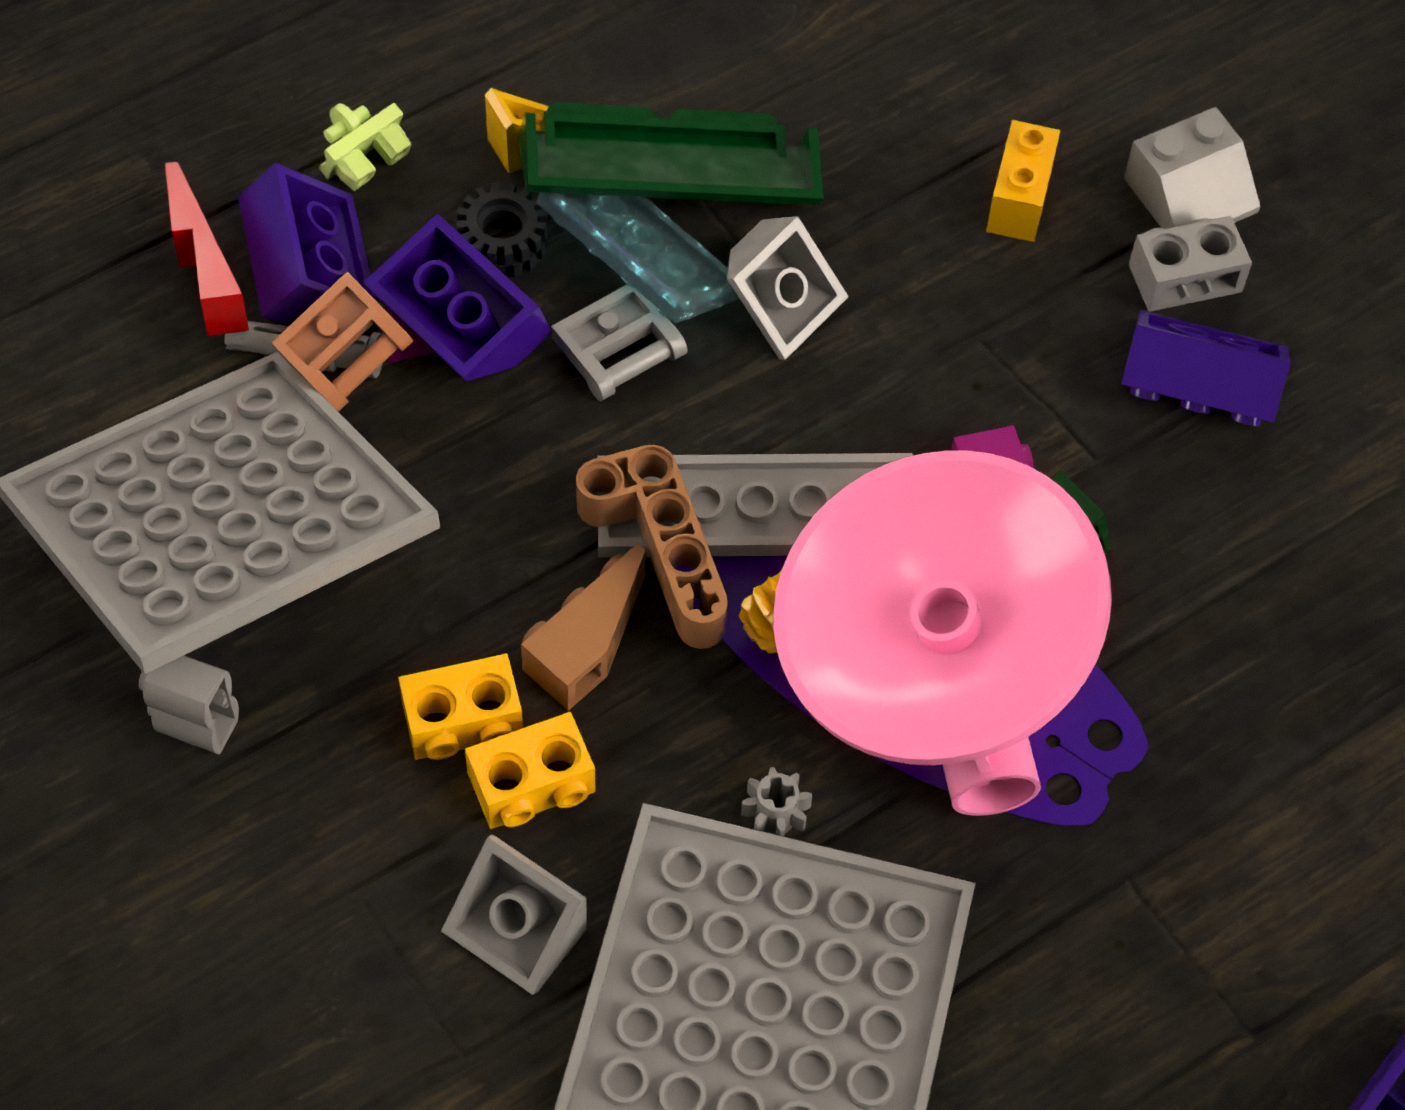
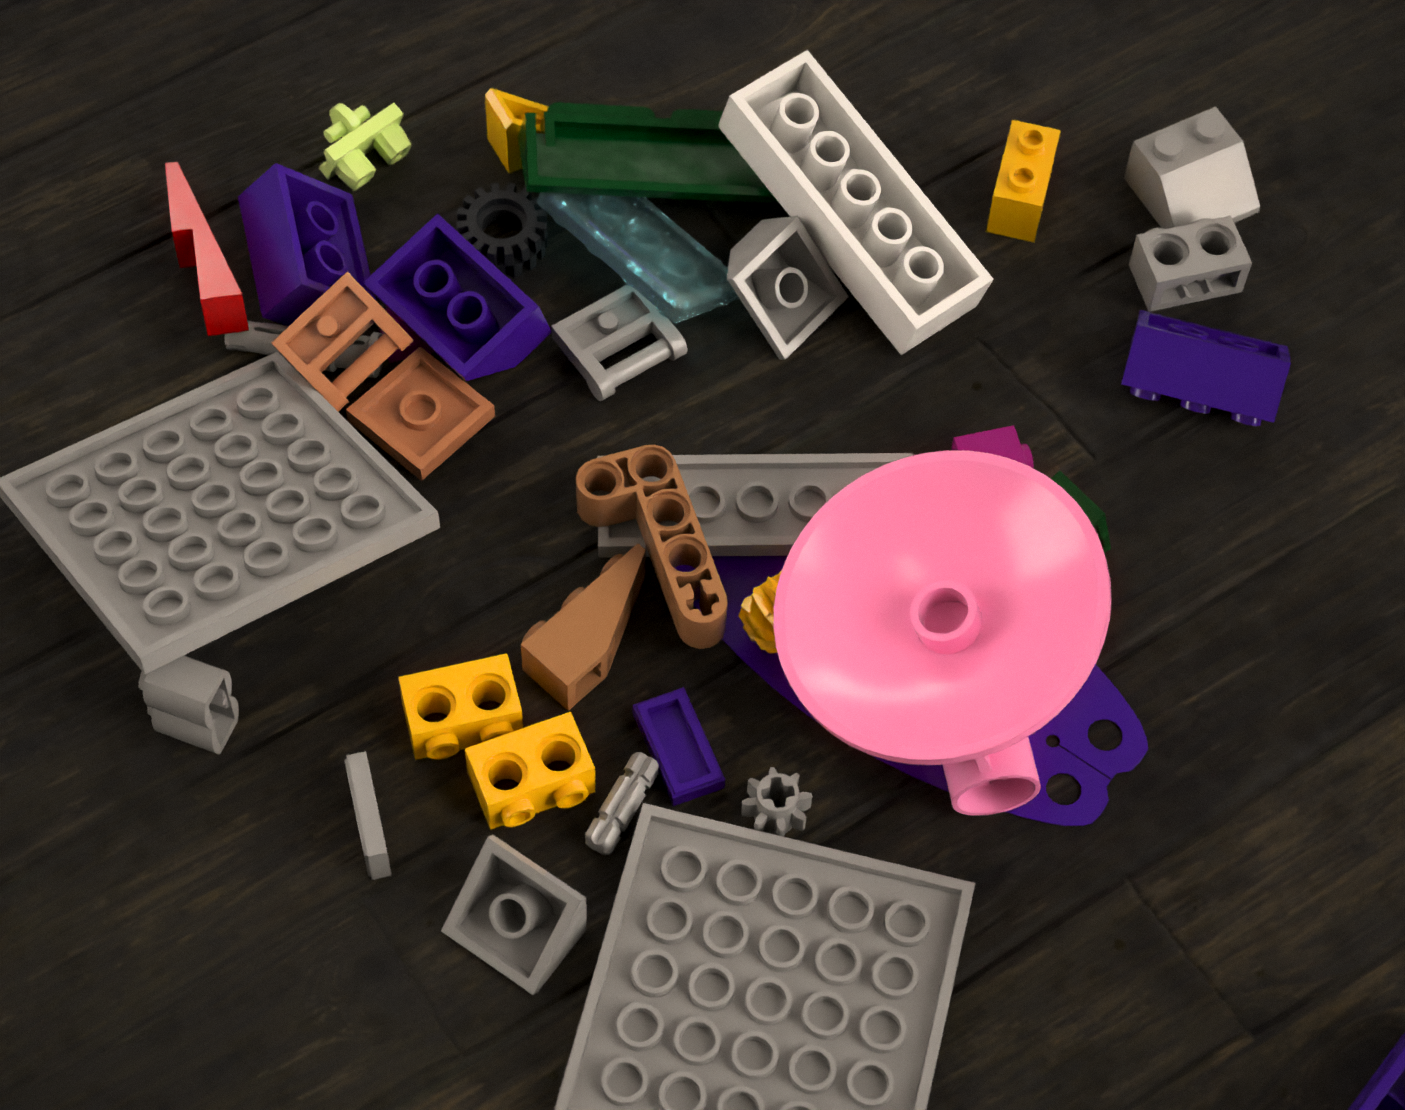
(367, 815): none -> light grey tile
(420, 413): none -> nougat plate
(621, 803): none -> light grey axle
(679, 746): none -> dark purple tile
(854, 201): none -> white brick

